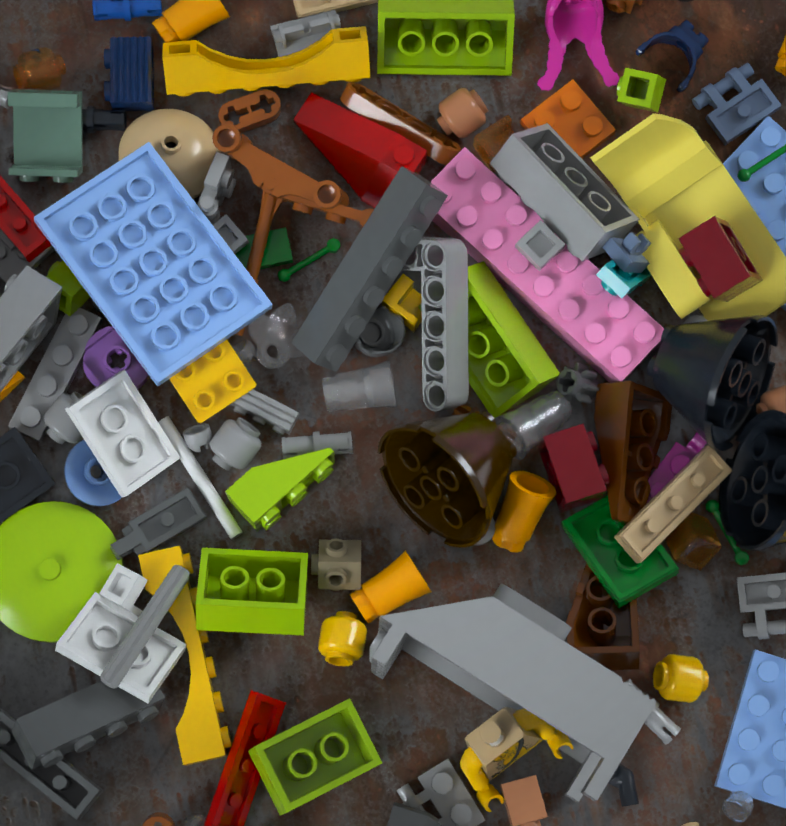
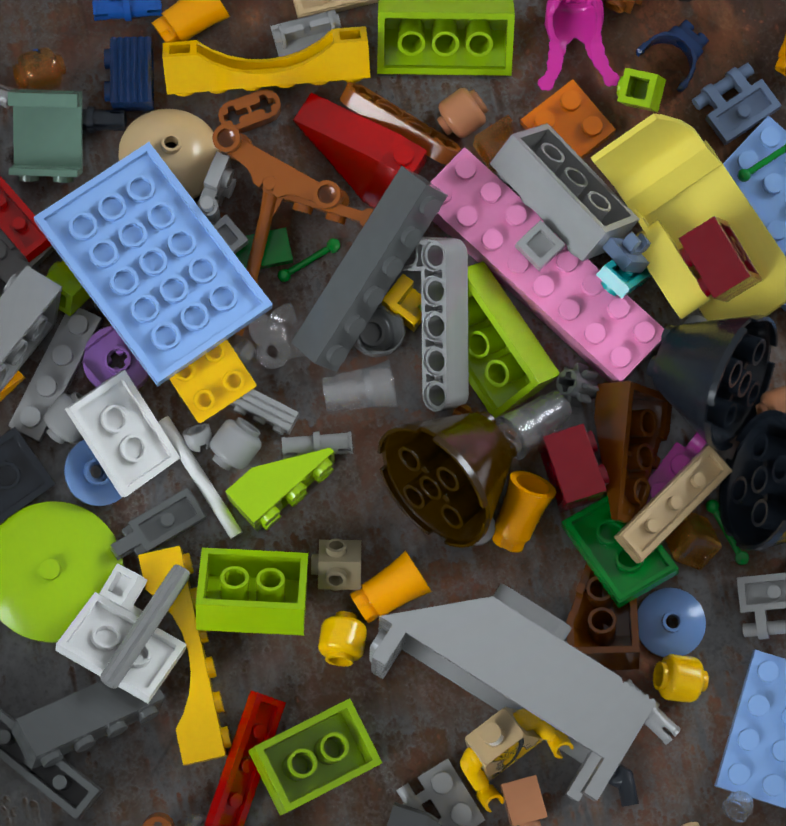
(653, 628): none -> medium blue dish

